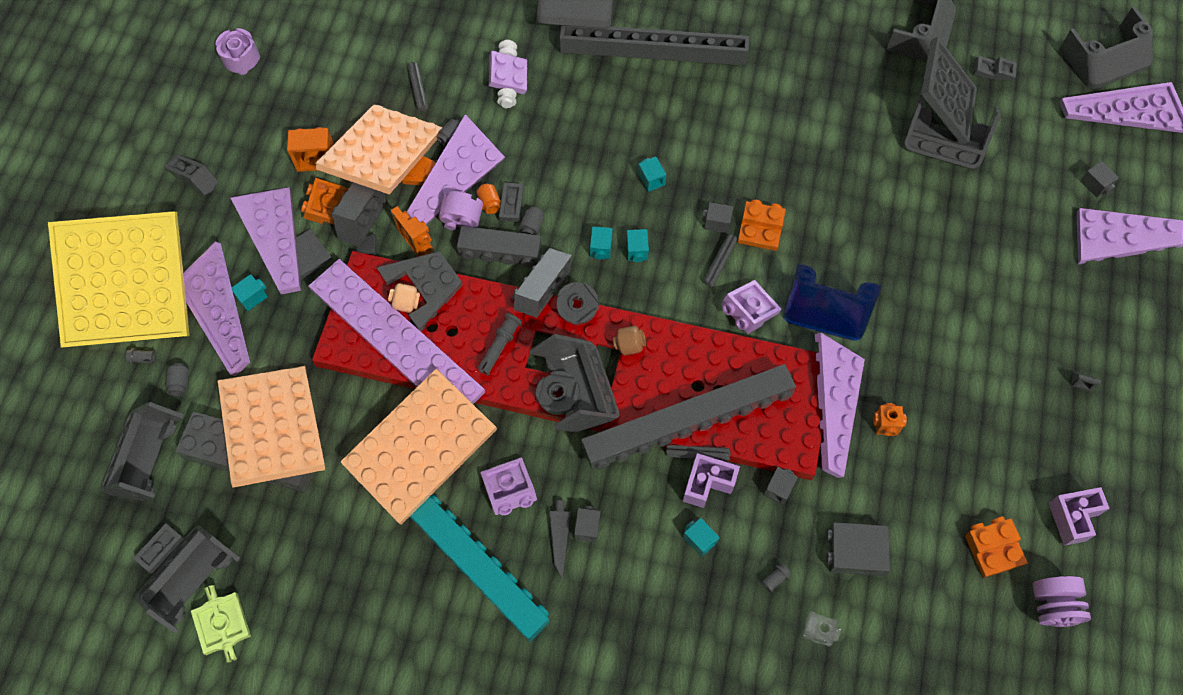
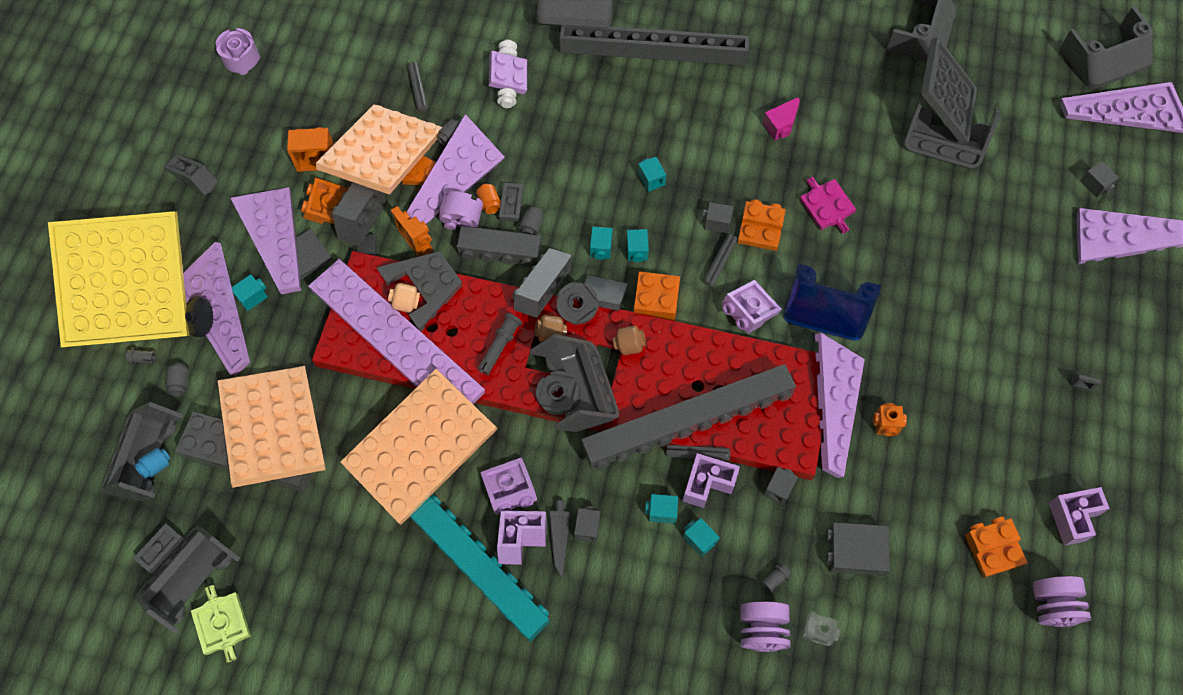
(152, 463): none -> dark azure brick
(199, 316): none -> black dish
(520, 530): none -> lavender brick
(549, 326): none -> medium nougat head
(609, 292): none -> dark grey tile
(657, 295): none -> orange brick
(662, 508): none -> teal brick
(764, 628): none -> lavender wheel
(781, 119): none -> dark pink slope
(827, 204): none -> dark pink plate
(1000, 69): dark grey slope -> none

